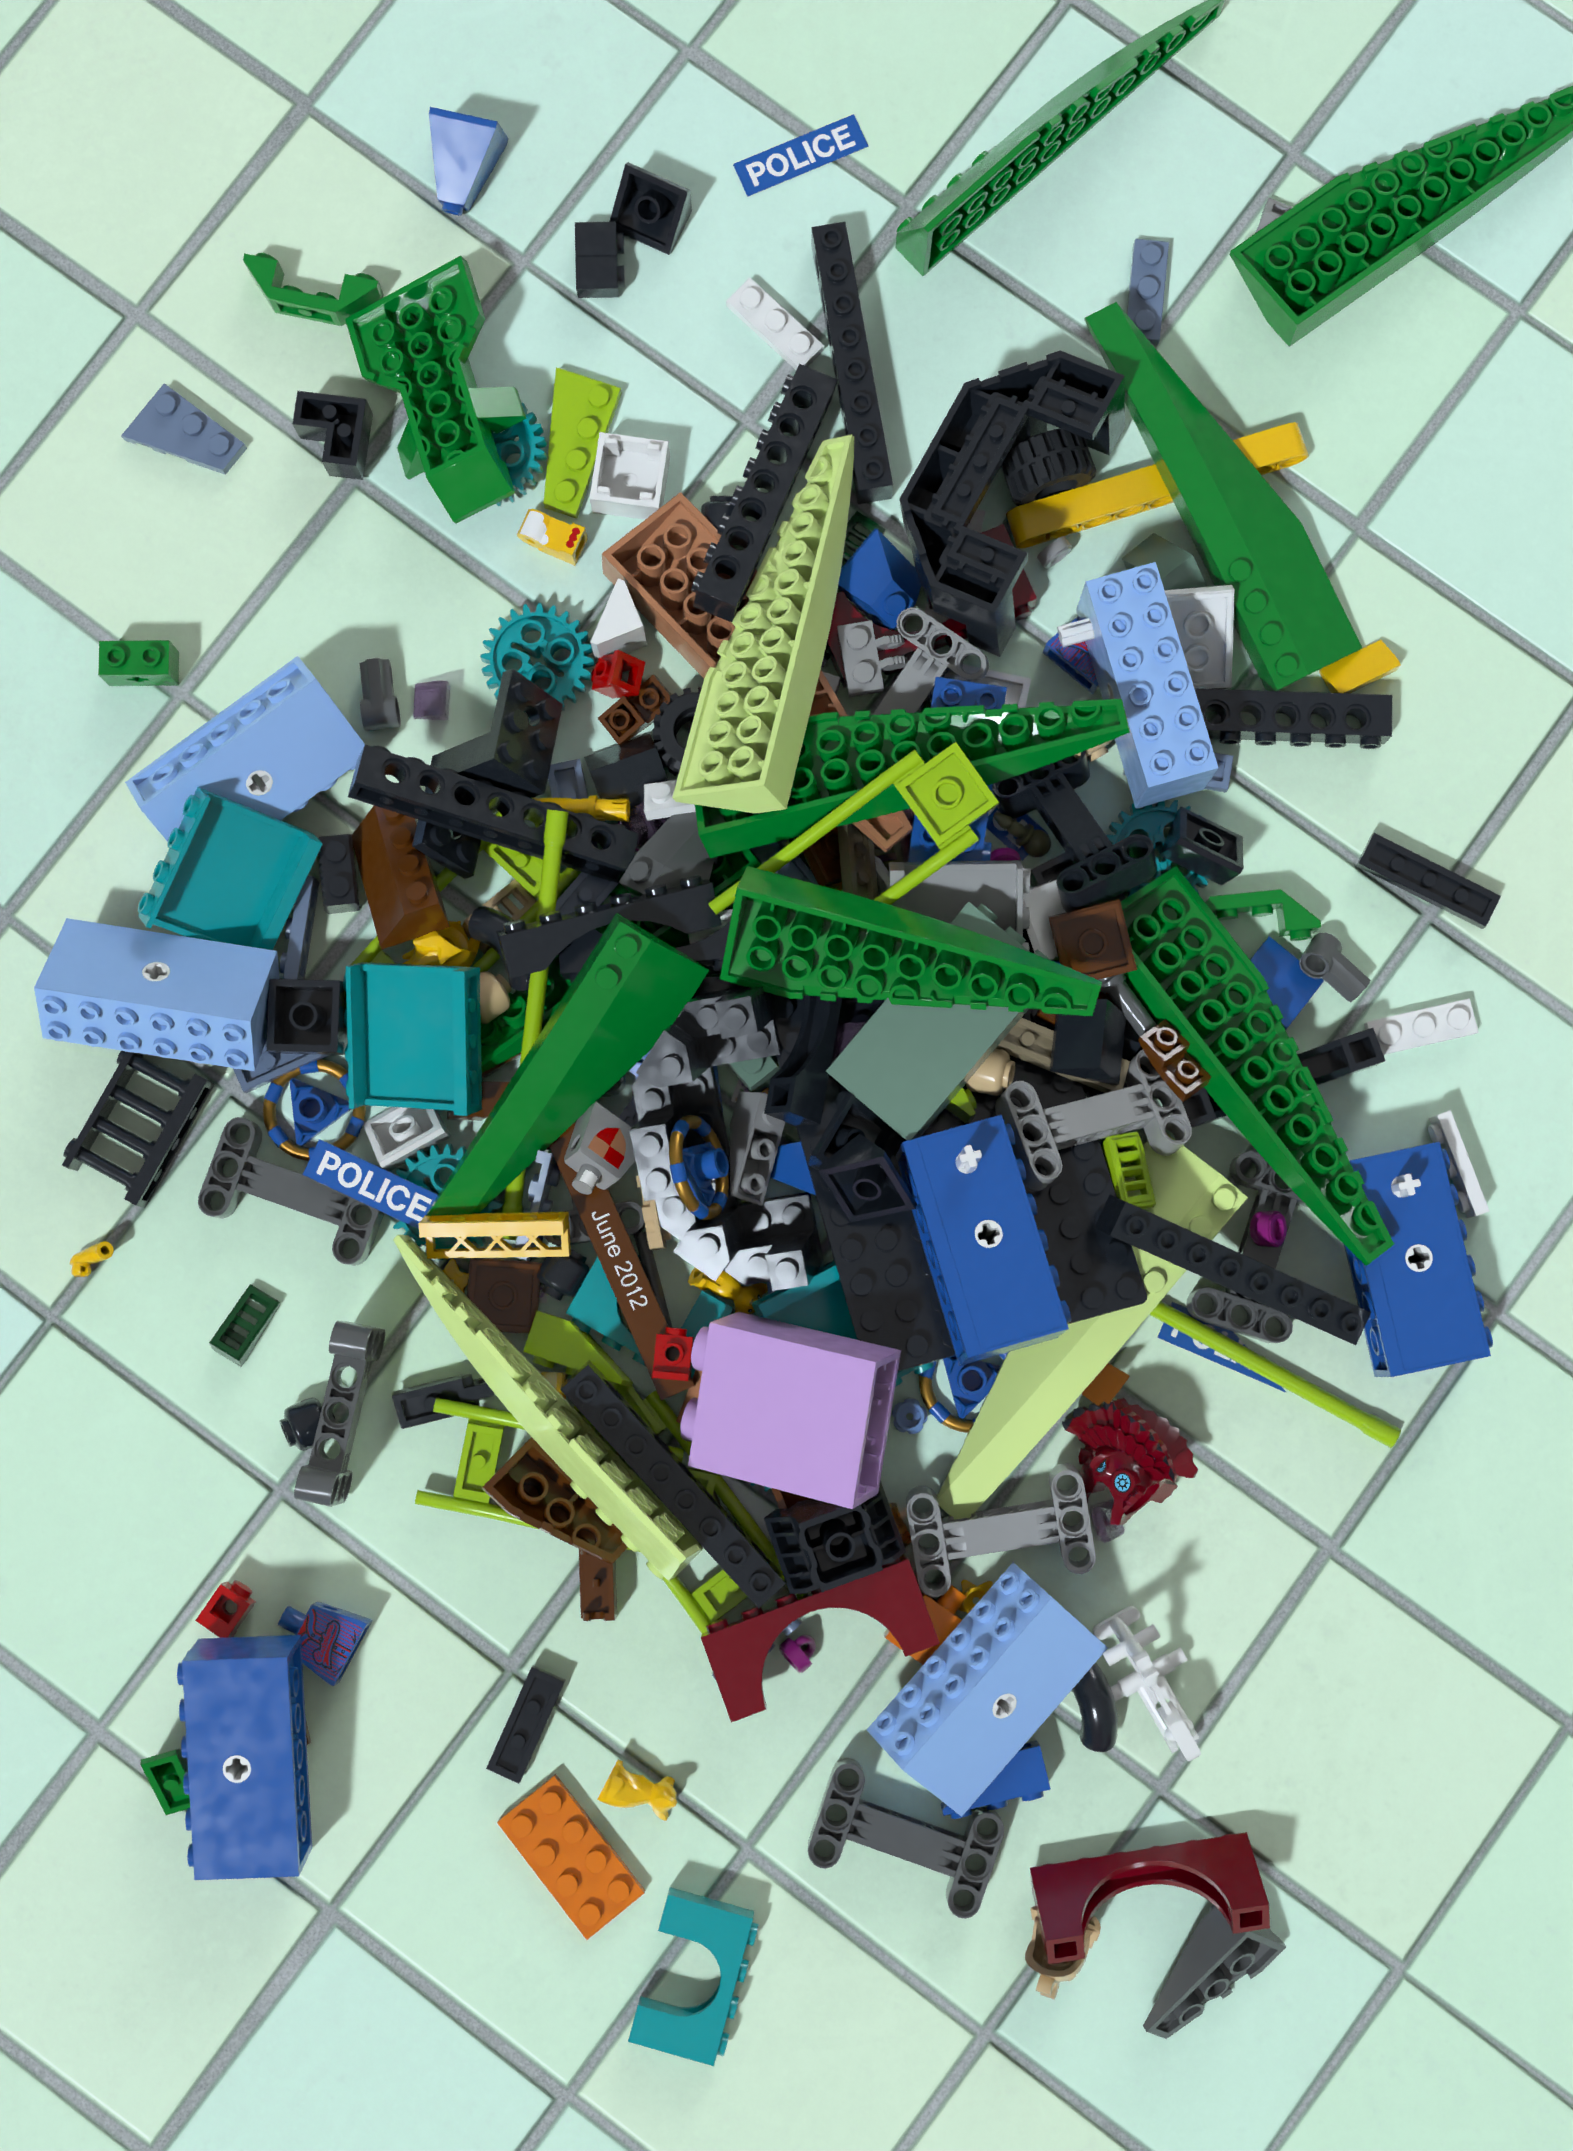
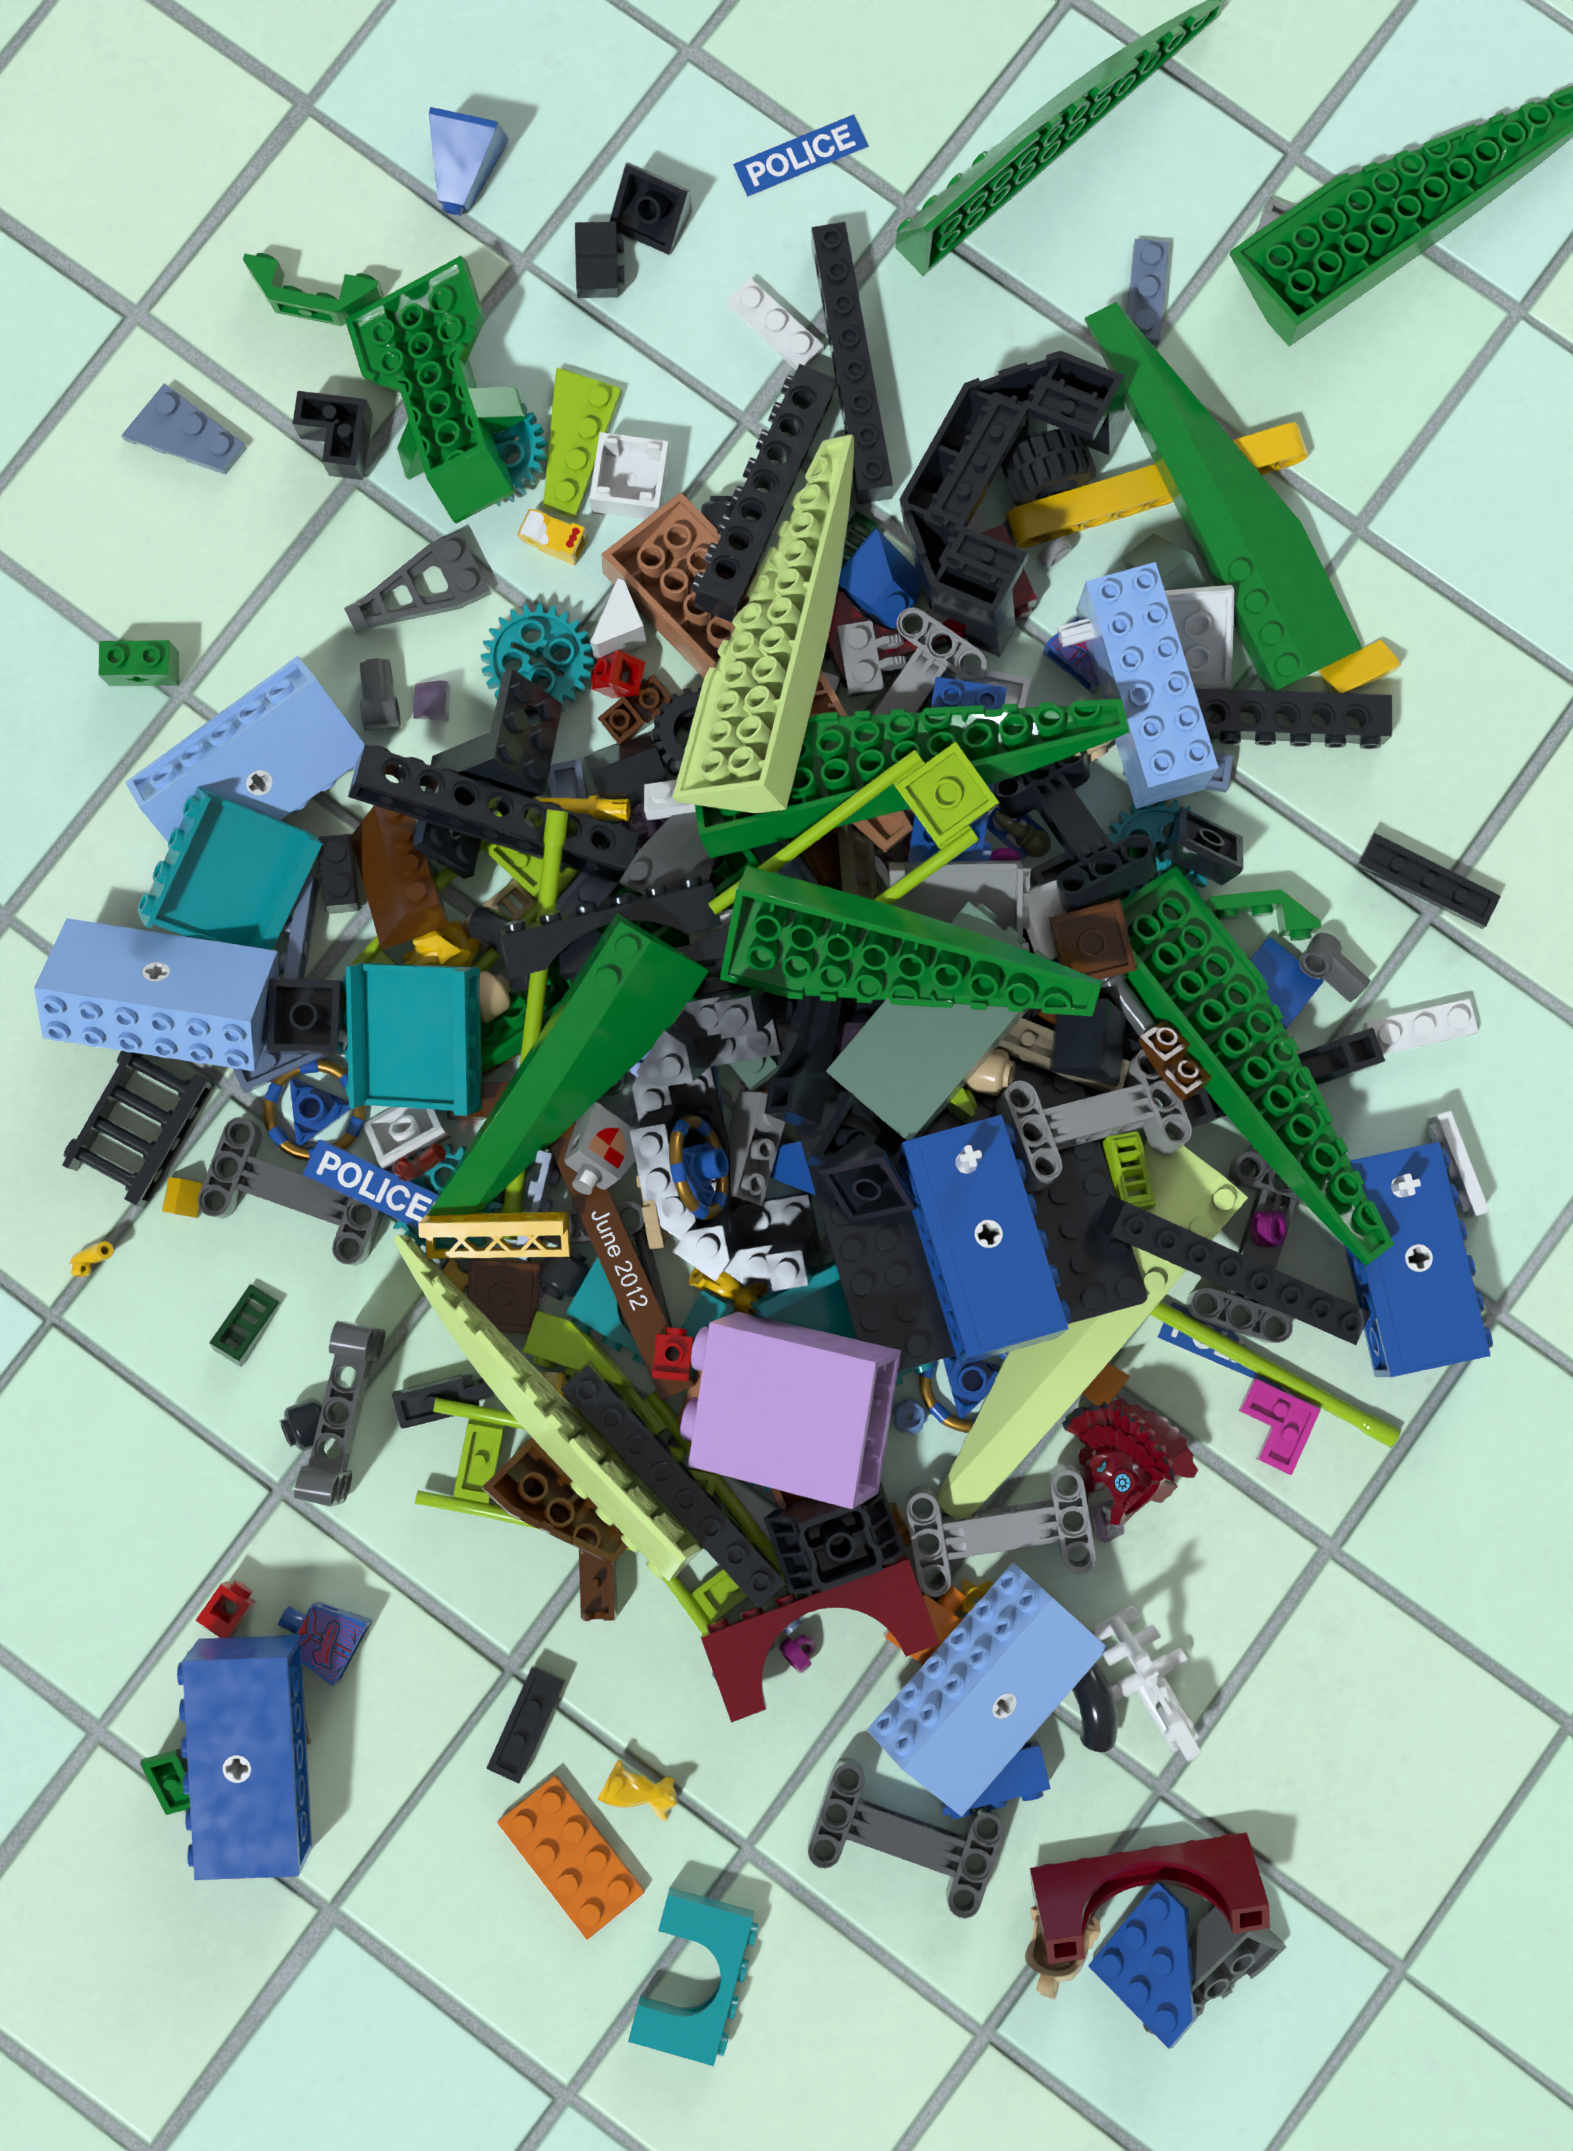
(182, 1197): none -> yellow slope
(423, 1163): none -> clear red arm
(458, 568): none -> dark grey plate
(1152, 1965): none -> blue plate
(1289, 1421): none -> dark pink plate

